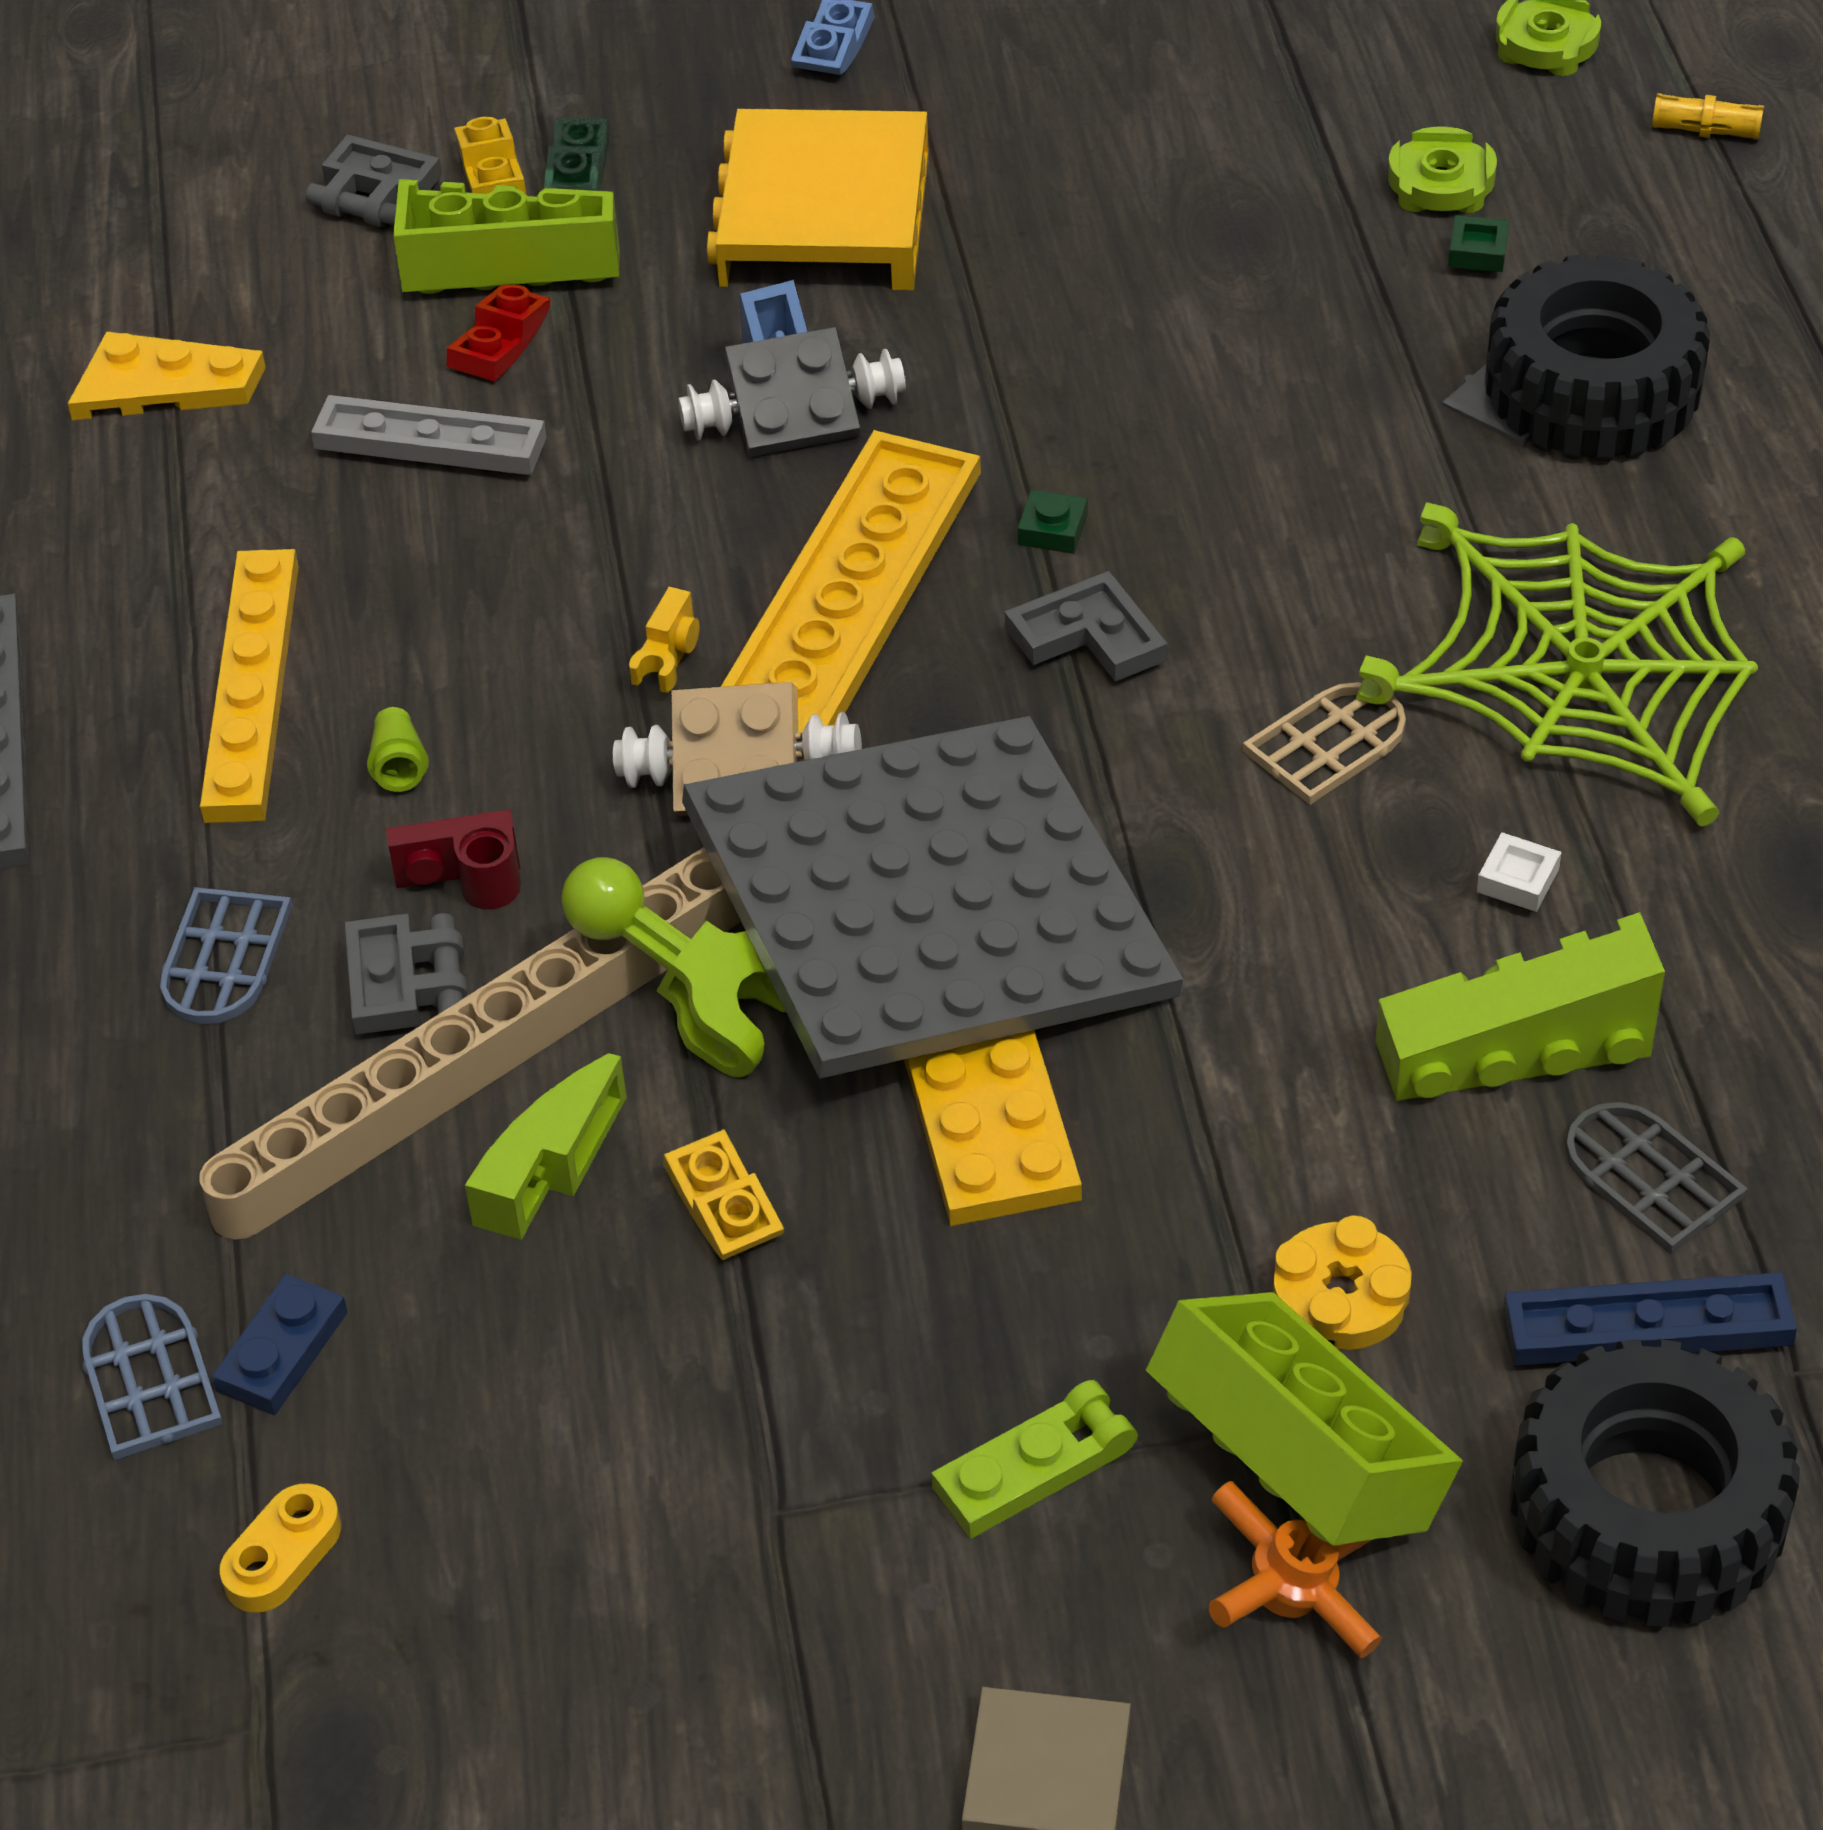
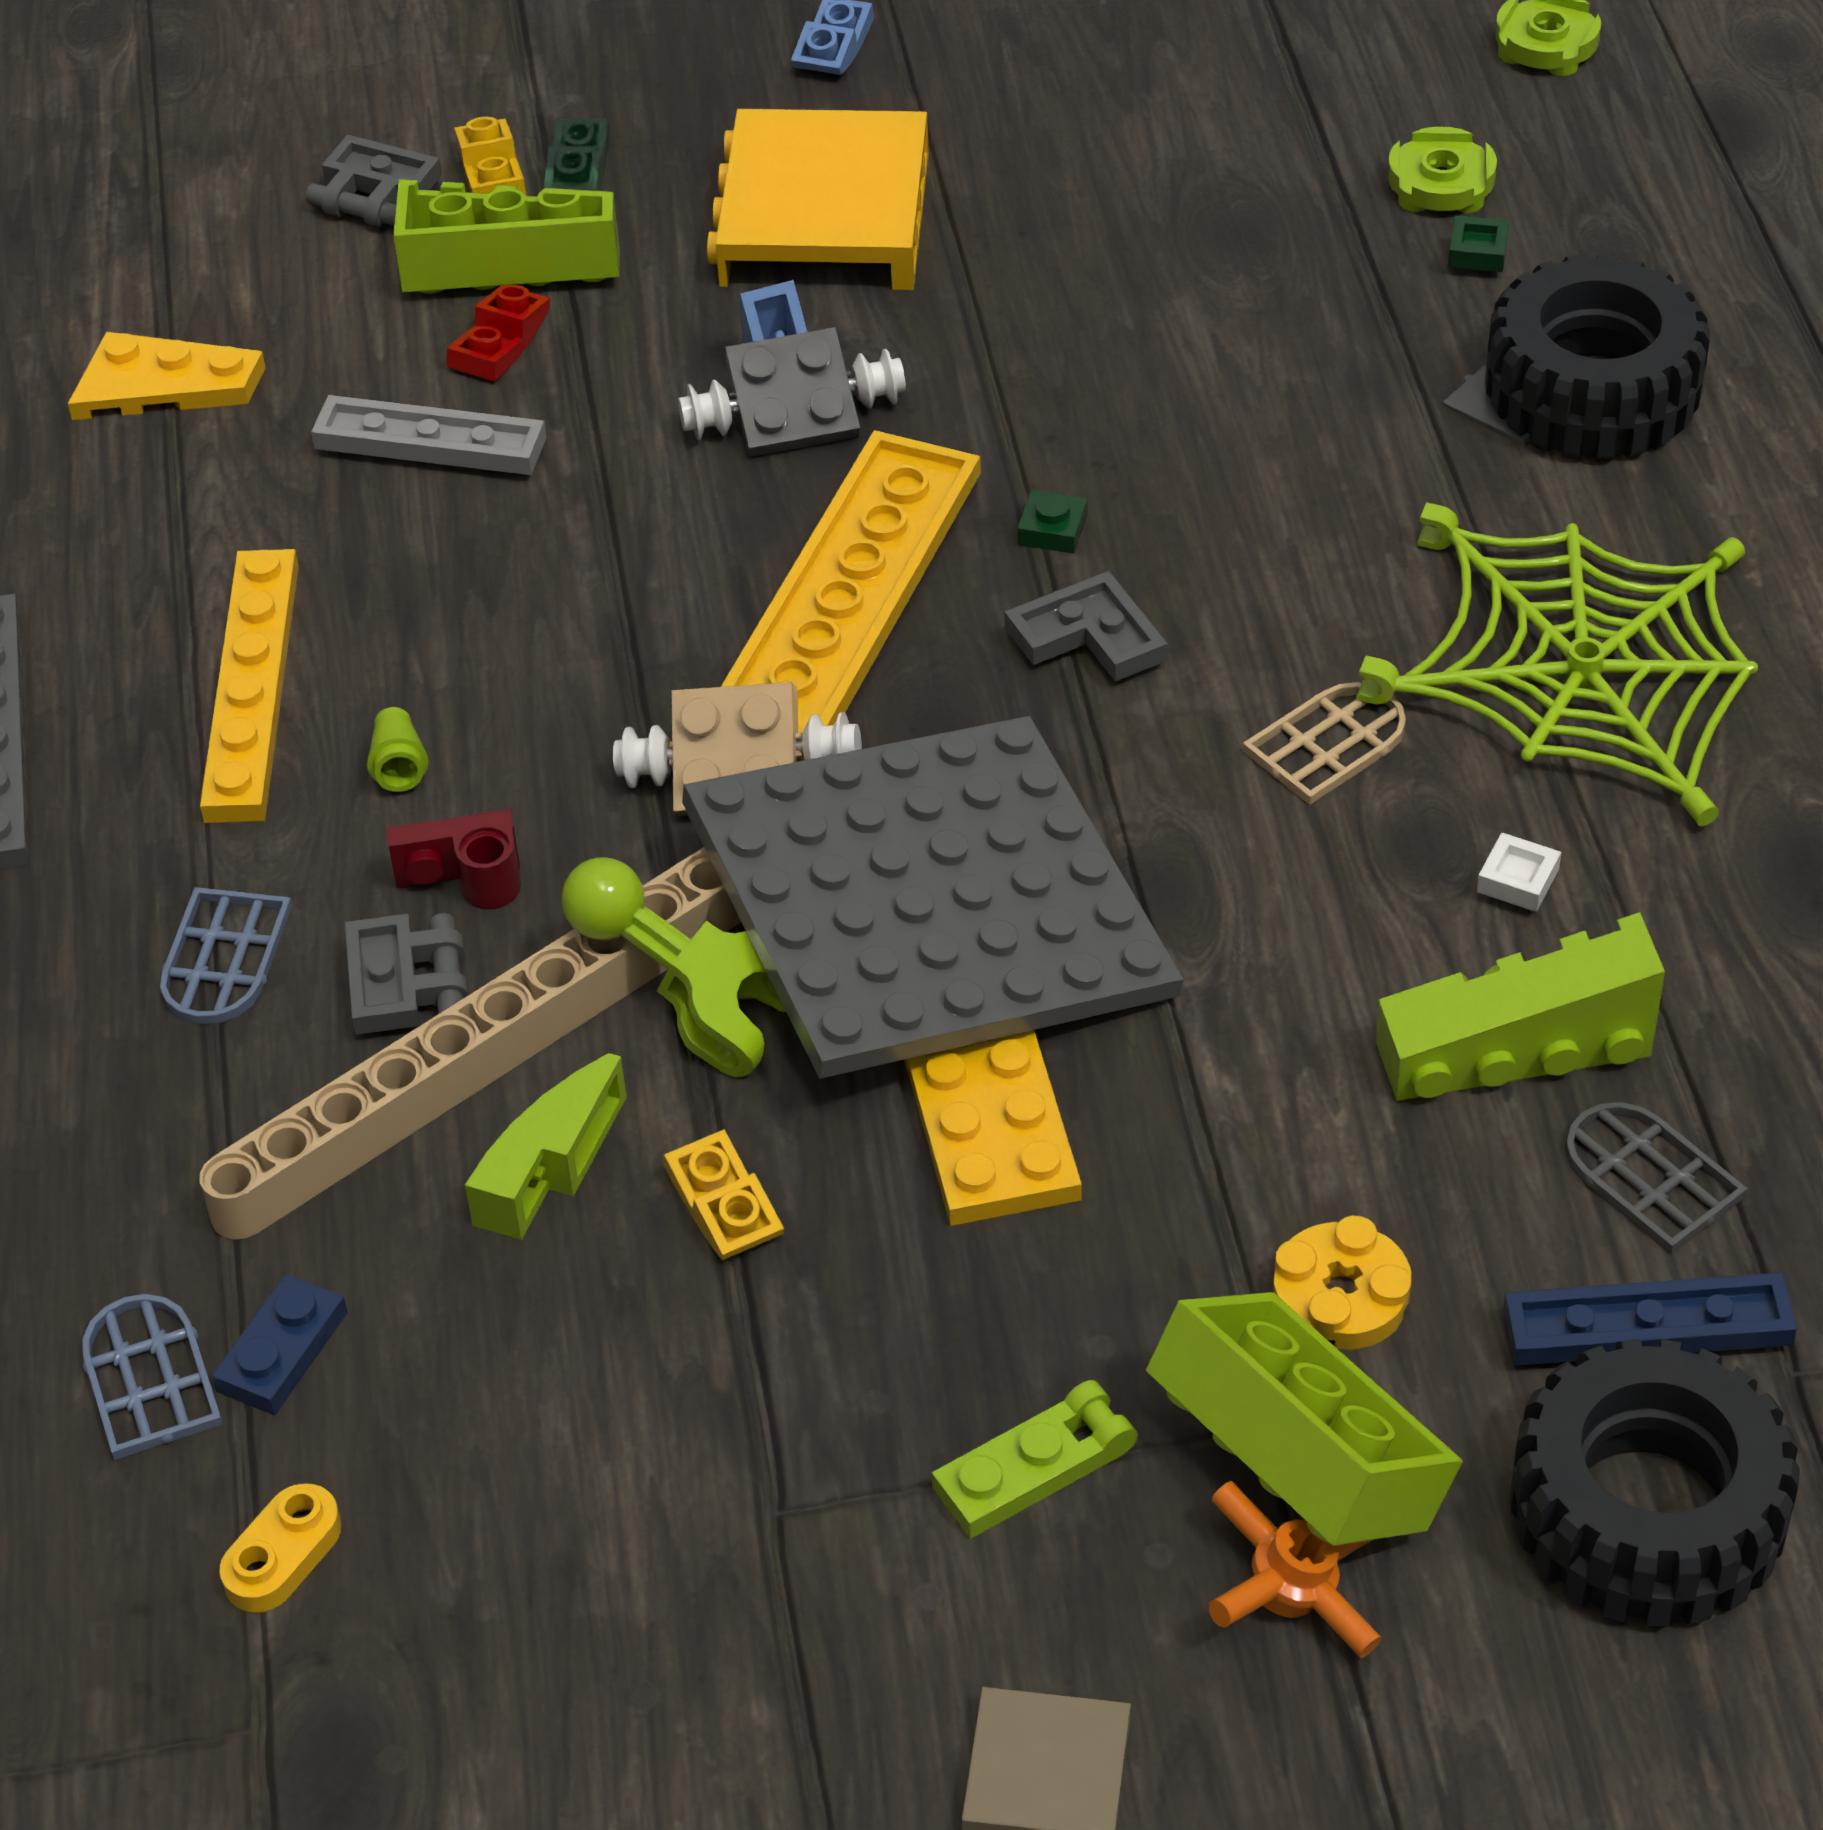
(669, 635): yellow plate -> none
(1707, 116): yellow pin -> none

